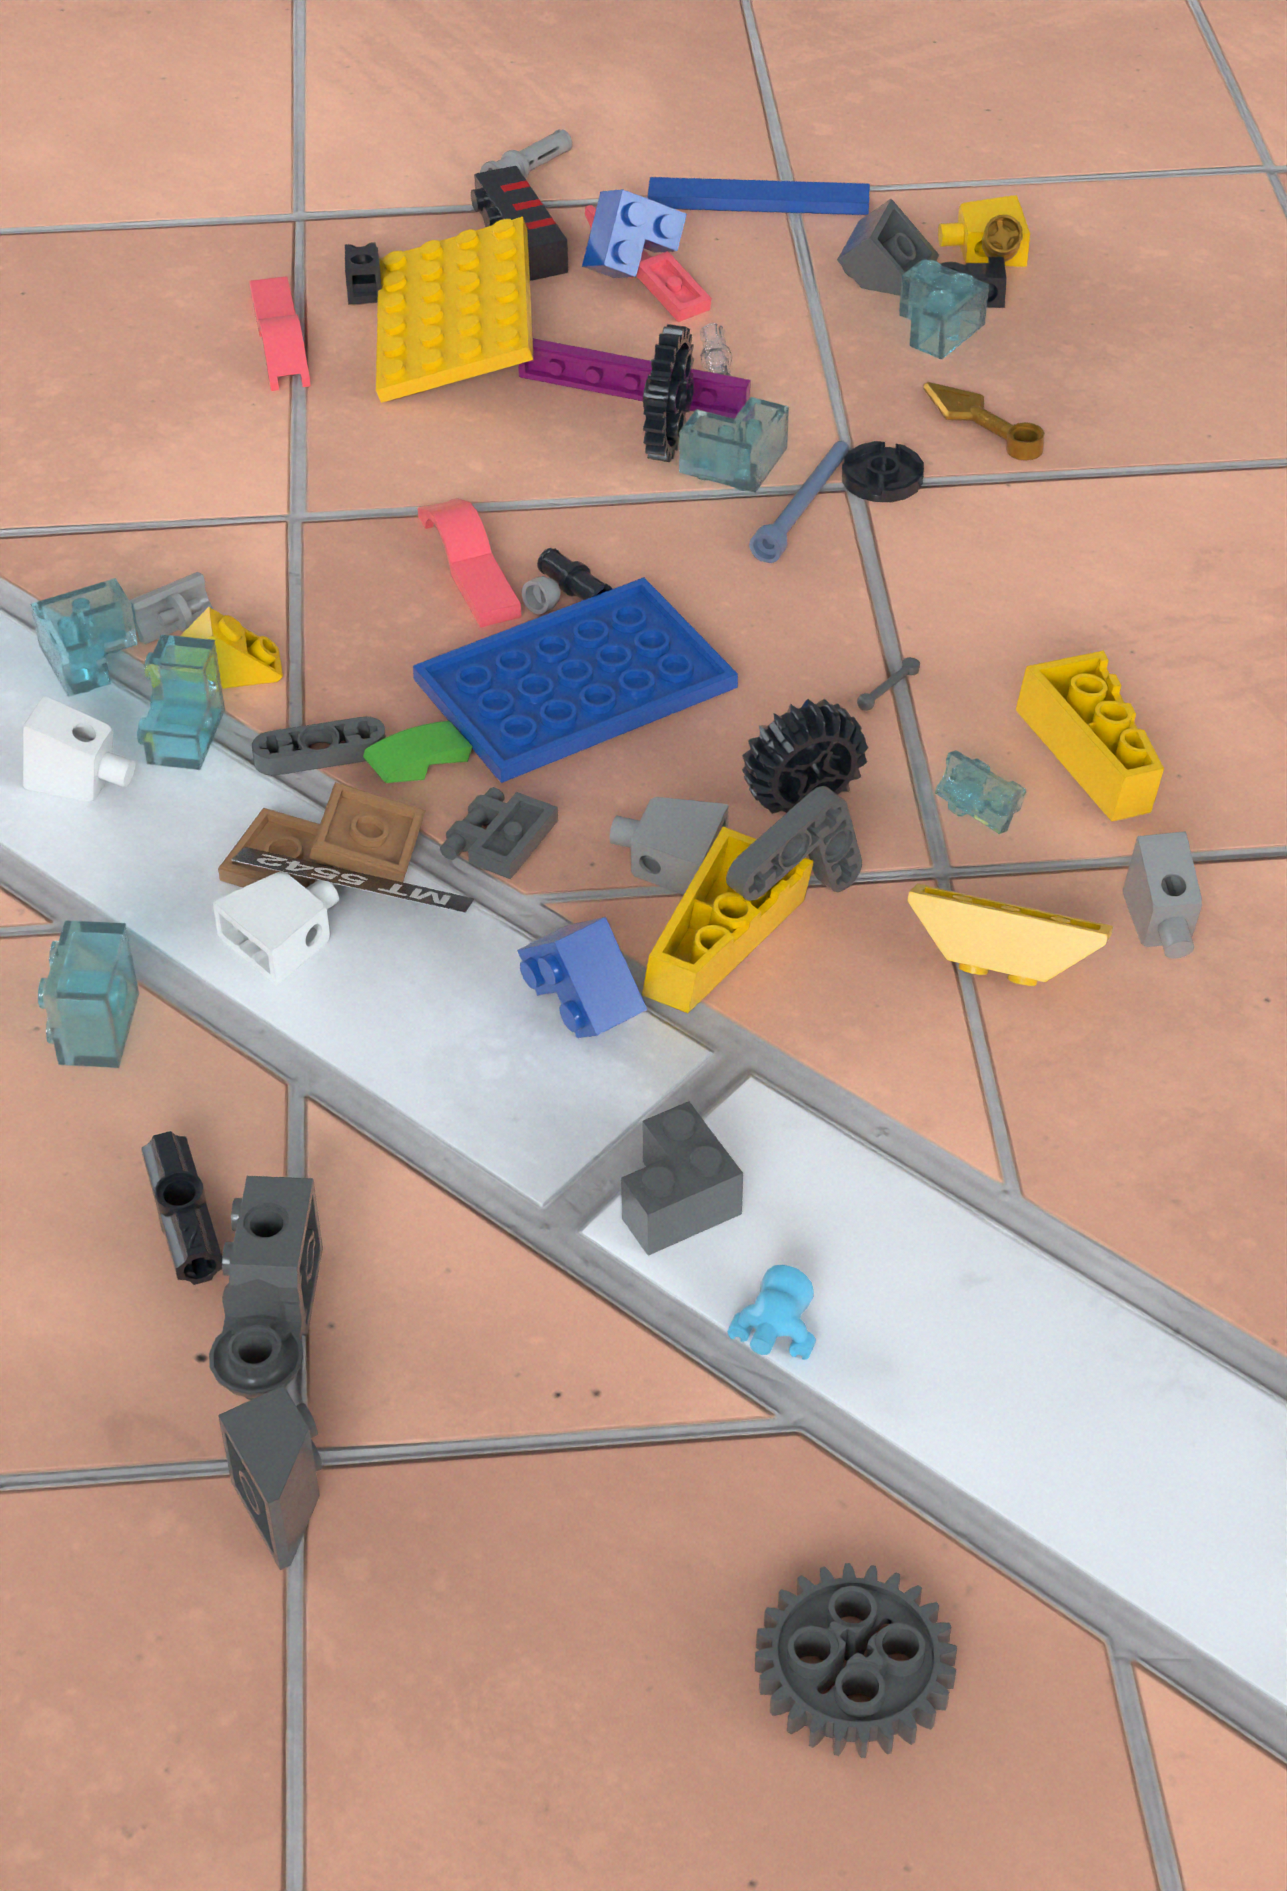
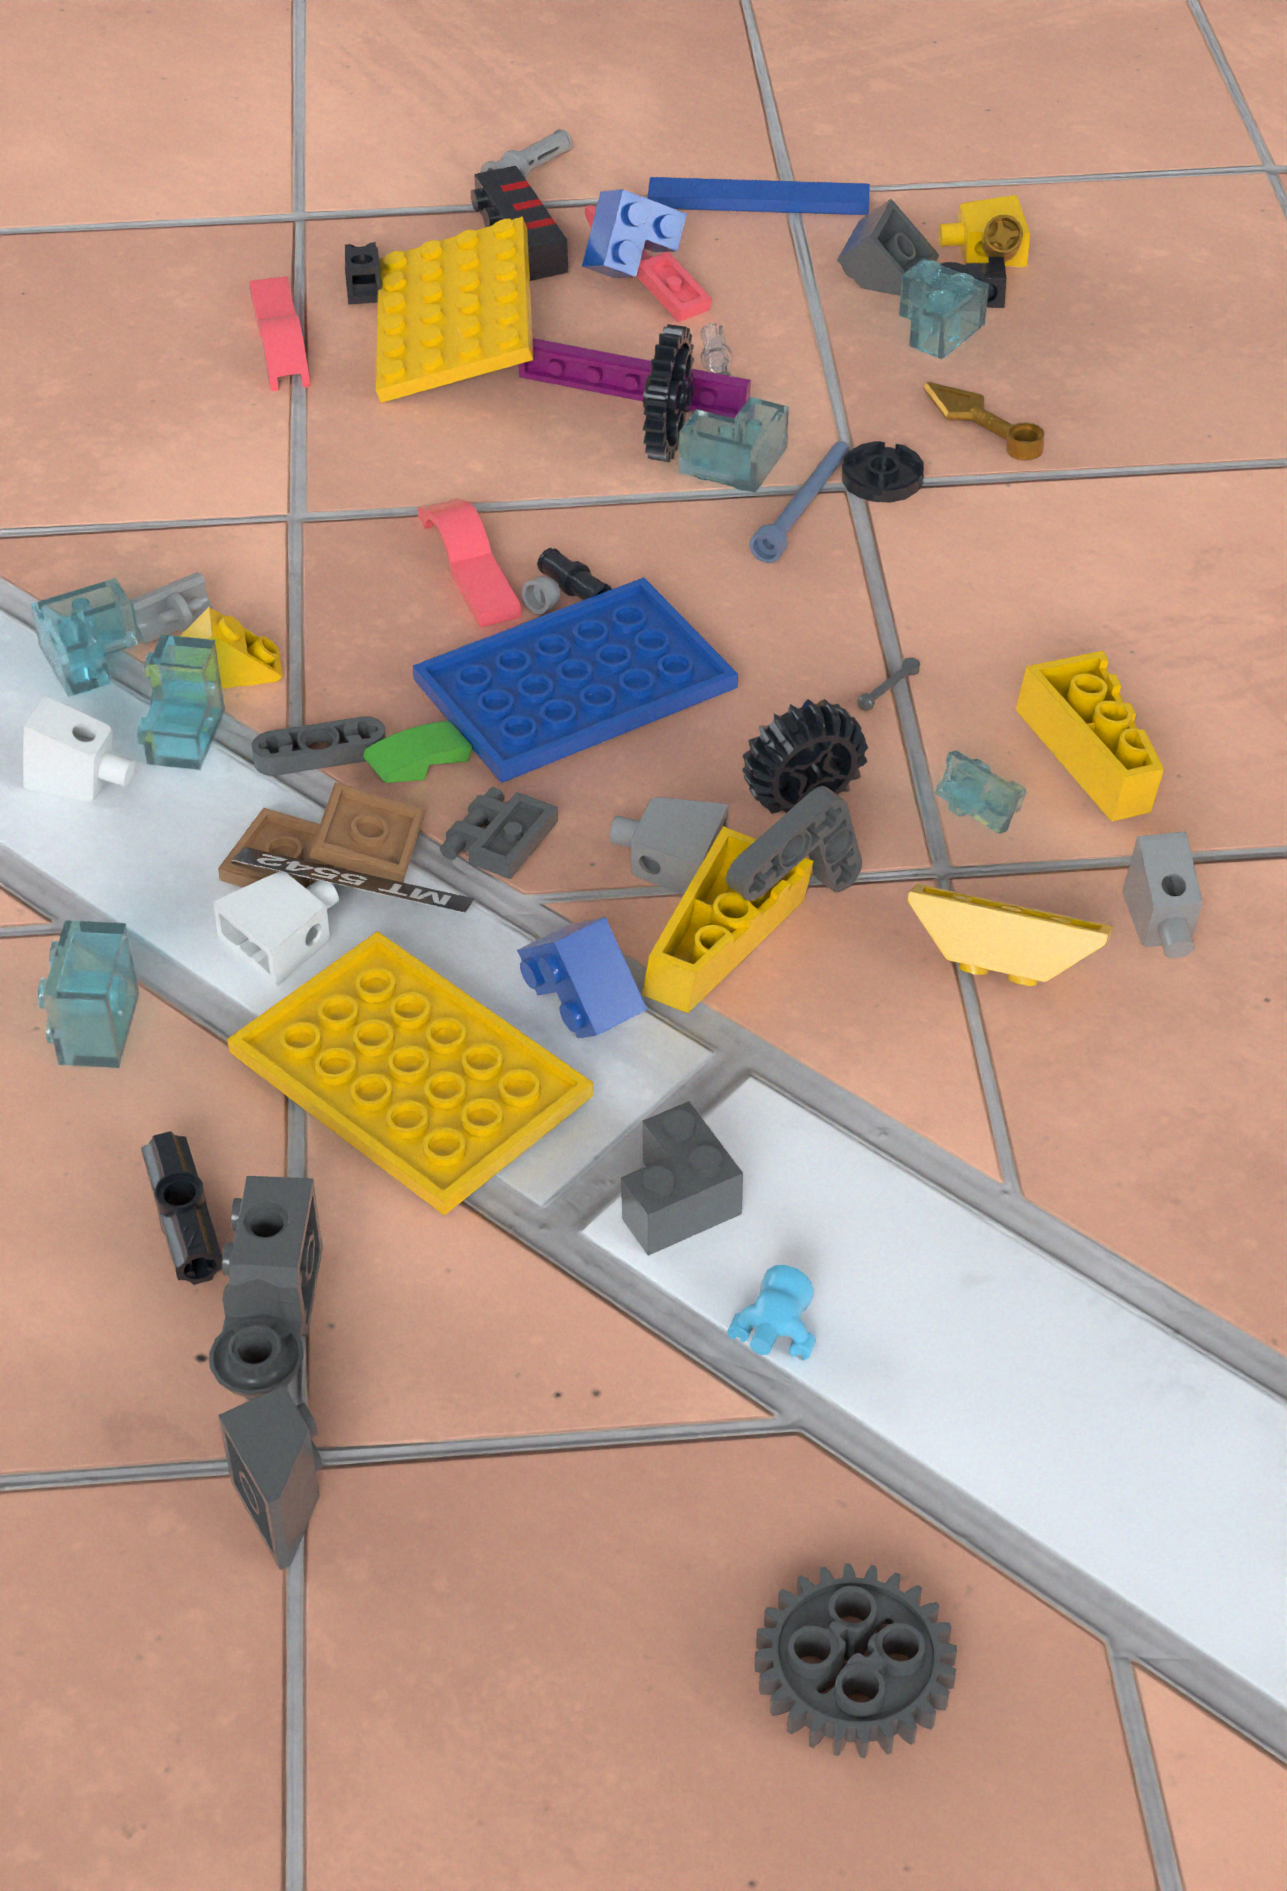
(411, 1071): none -> yellow plate

